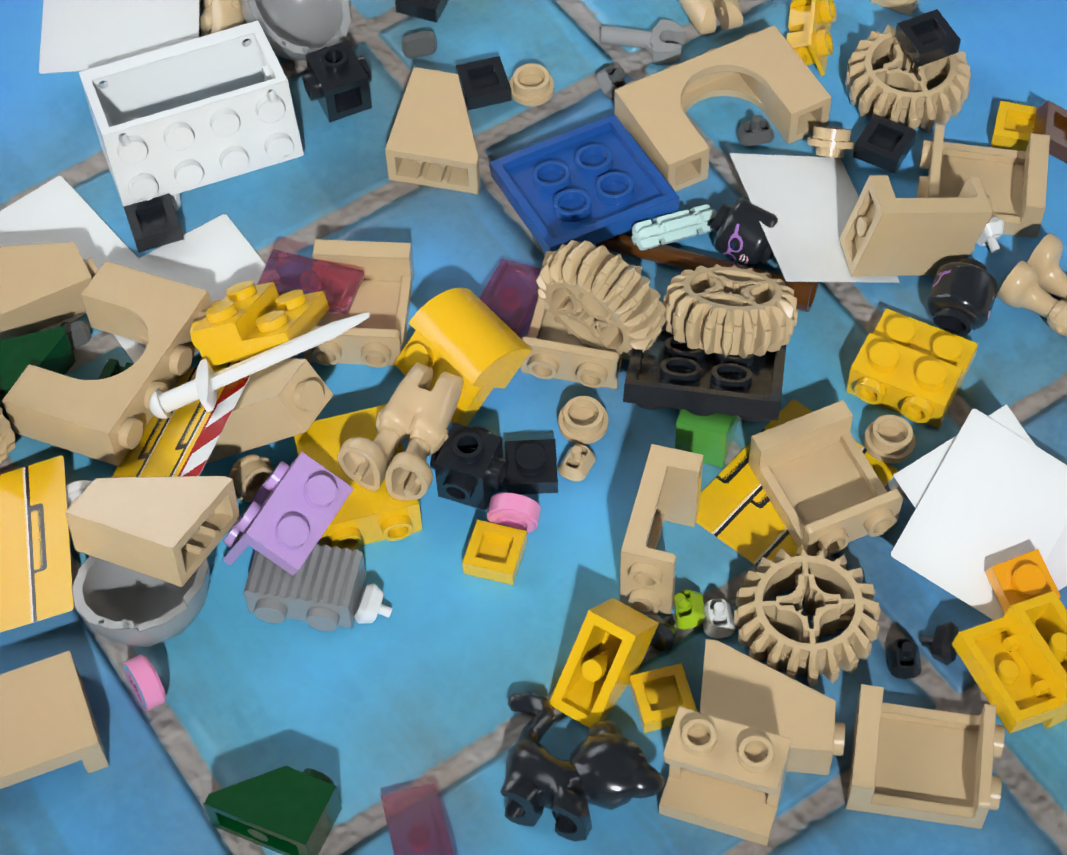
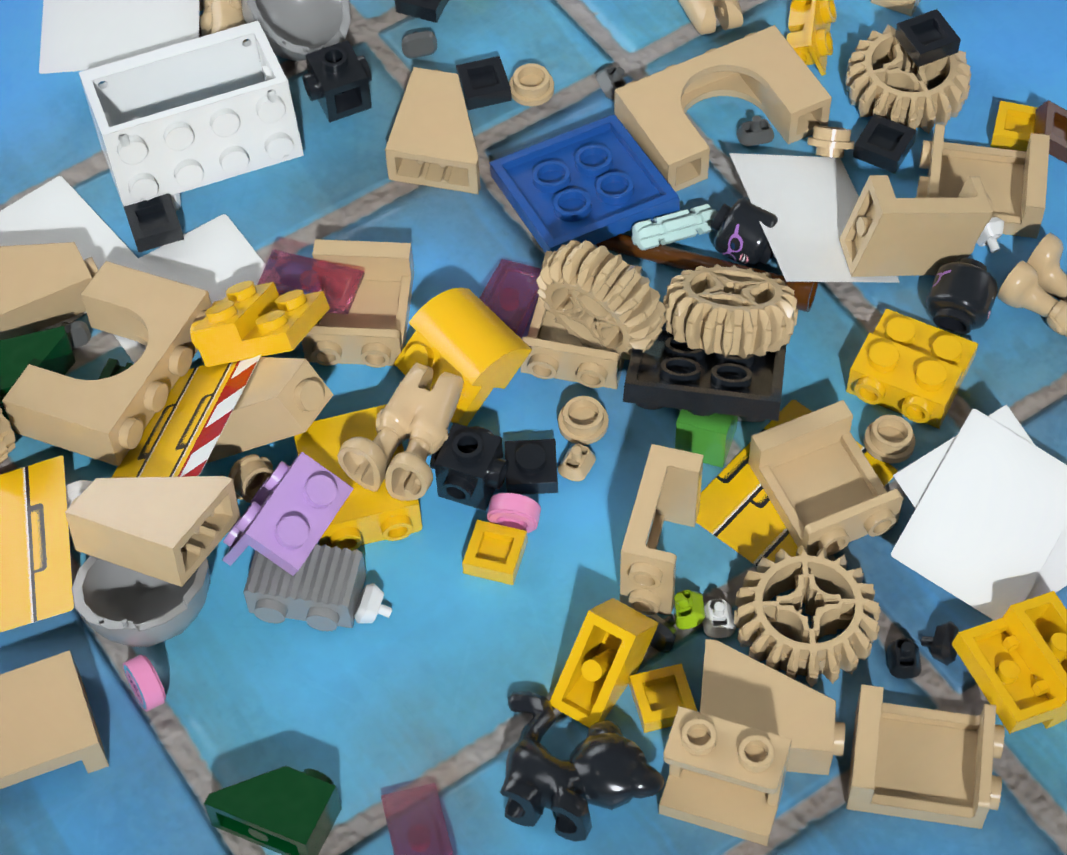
(207, 382): white sword -> none
(653, 40): light grey bar -> none
(1020, 579): light orange plate -> none

